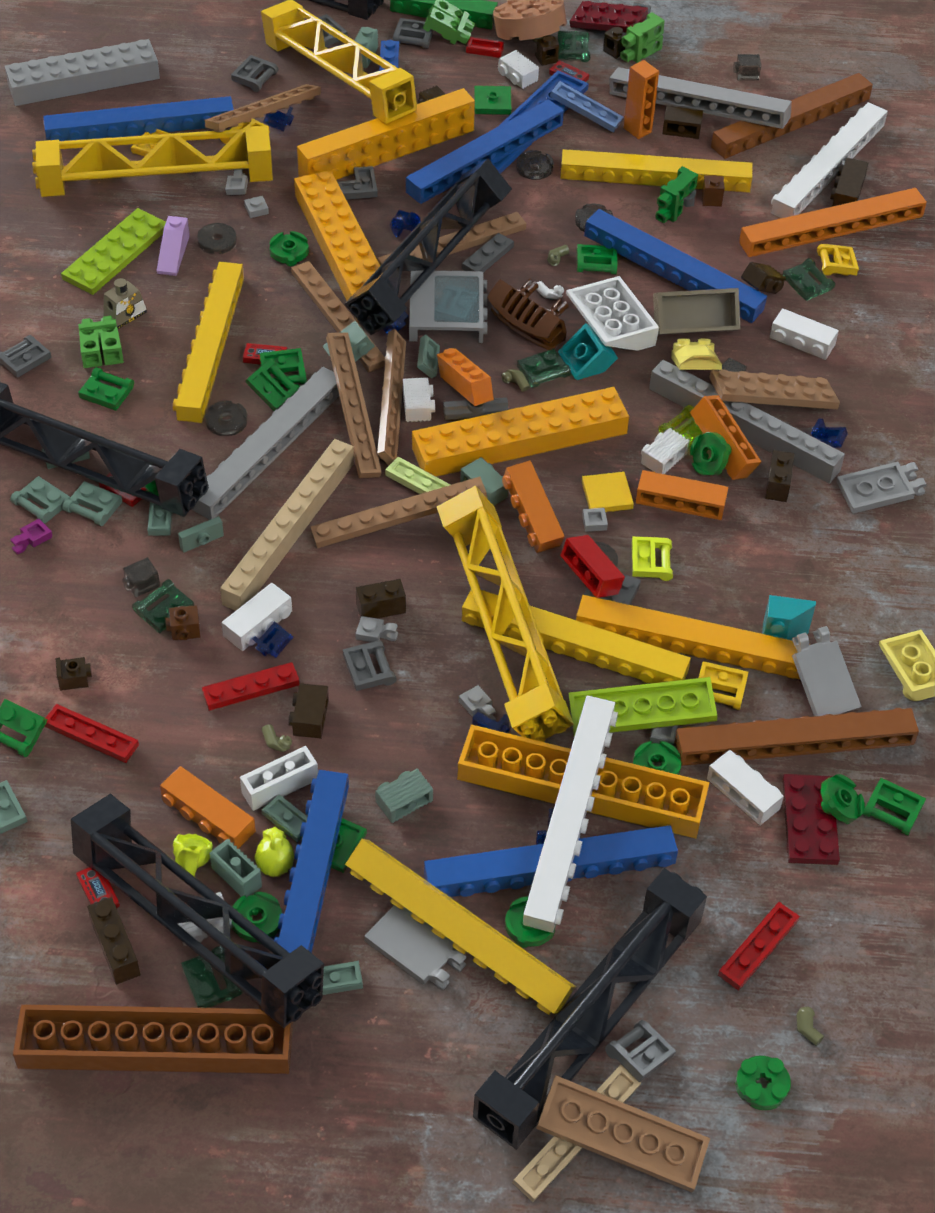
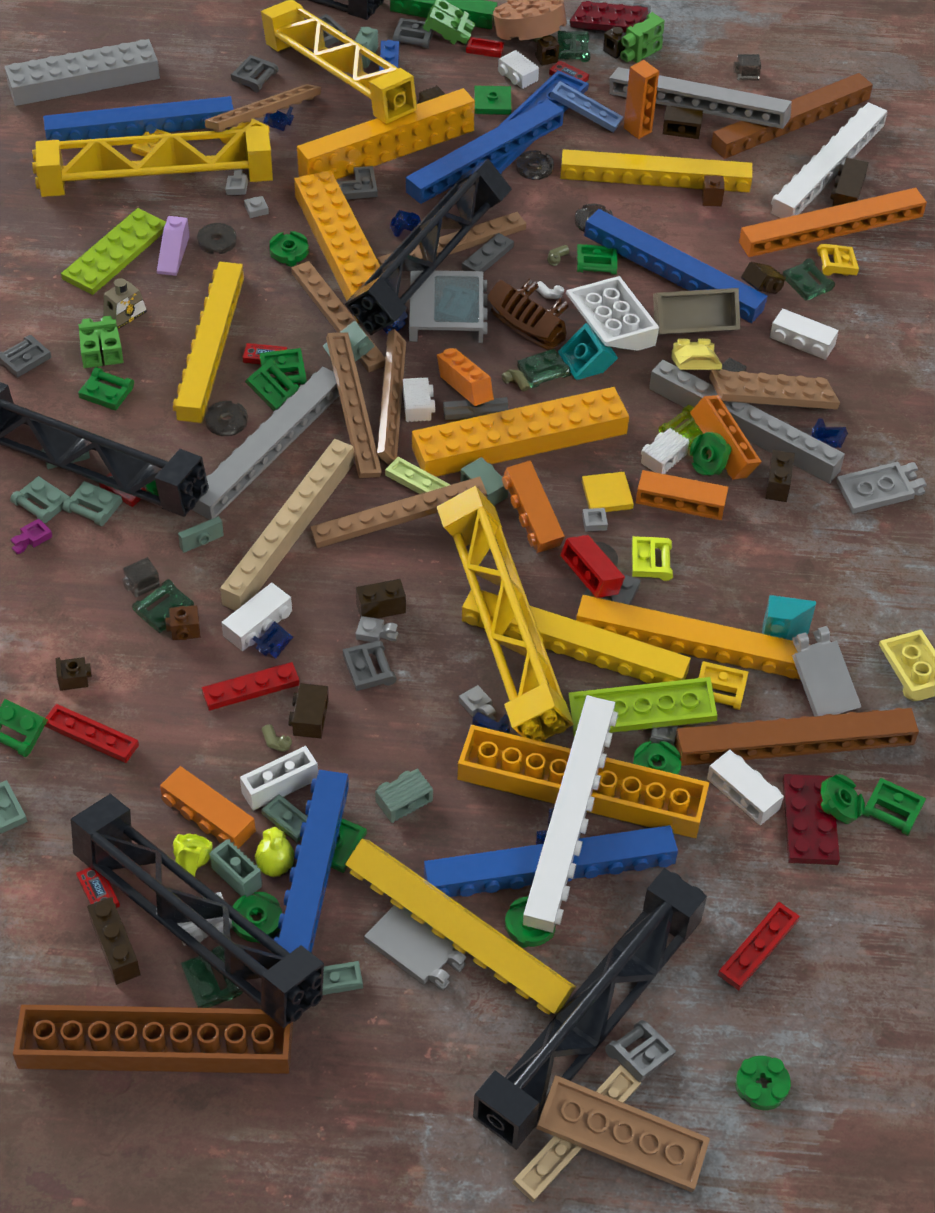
(159, 521): sand green plate -> none
(428, 356): sand green plate -> none
(675, 195): green hips -> none
(805, 1025): olive arm -> none

